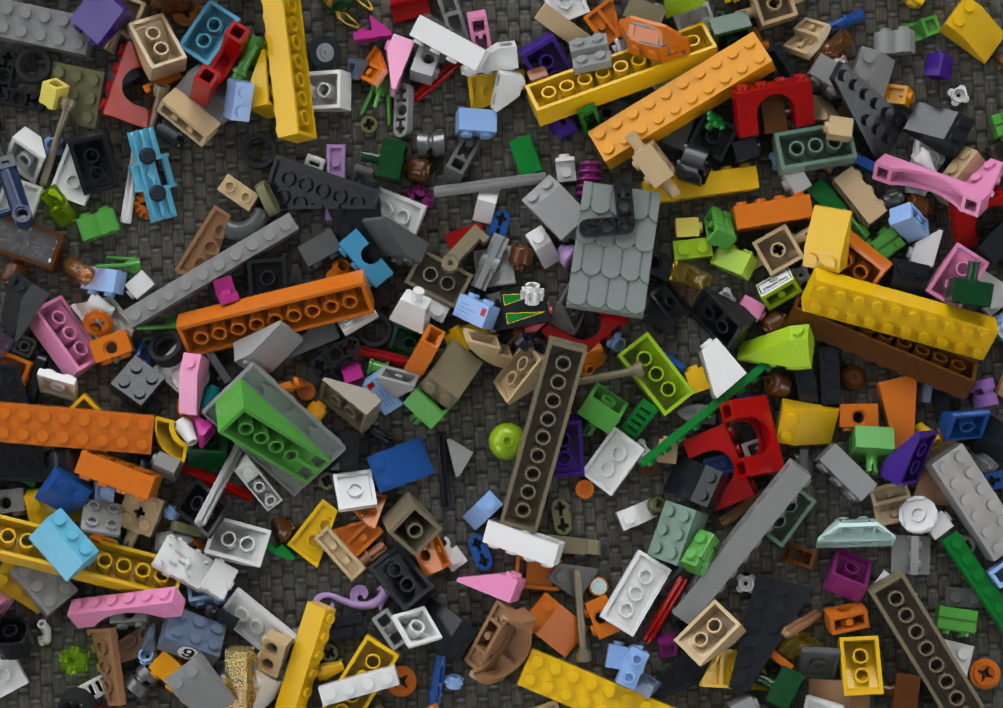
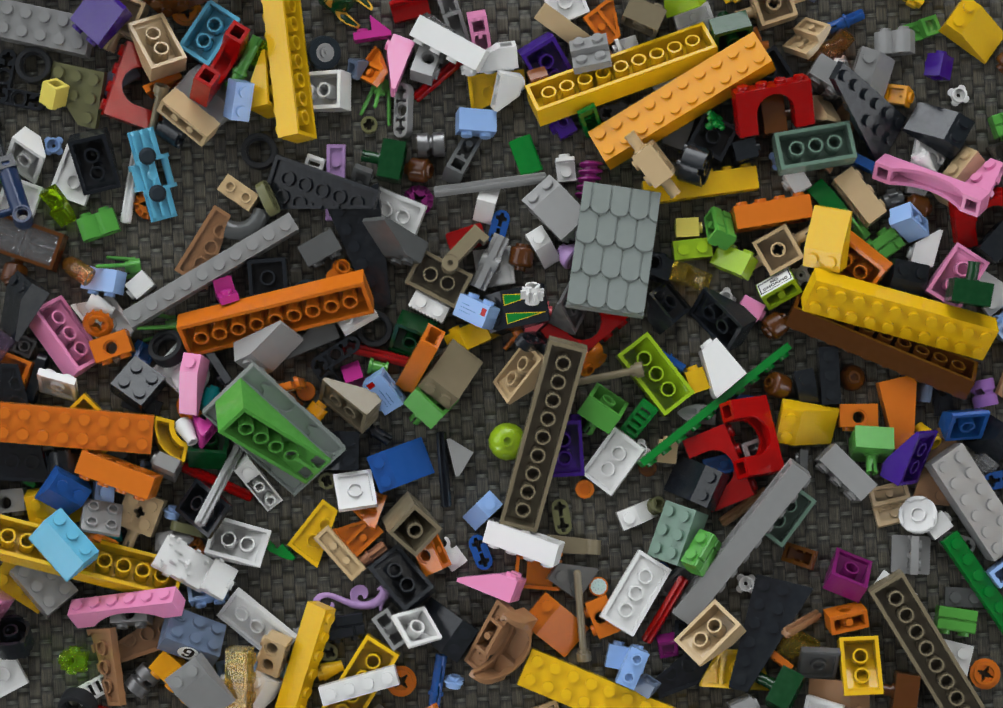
(46, 631): white arm -> none
(67, 107): dark tan piece -> none
(142, 656): light blue plate -> none
(150, 639): sand blue slope -> none
(211, 609): black pin -> none
(282, 529): reddish brown brick -> none
(352, 247): dark azure arch -> none
(397, 381): light grey slope -> none
(413, 310): white torso -> none
(488, 348): tan slope -> none
(616, 343): light blue plate -> none
(617, 221): black beam -> none
(652, 39): orange wedge -> none
(785, 347): lime wedge -> none
(838, 128): tan brick -> none
(855, 533): light aqua wedge -> none

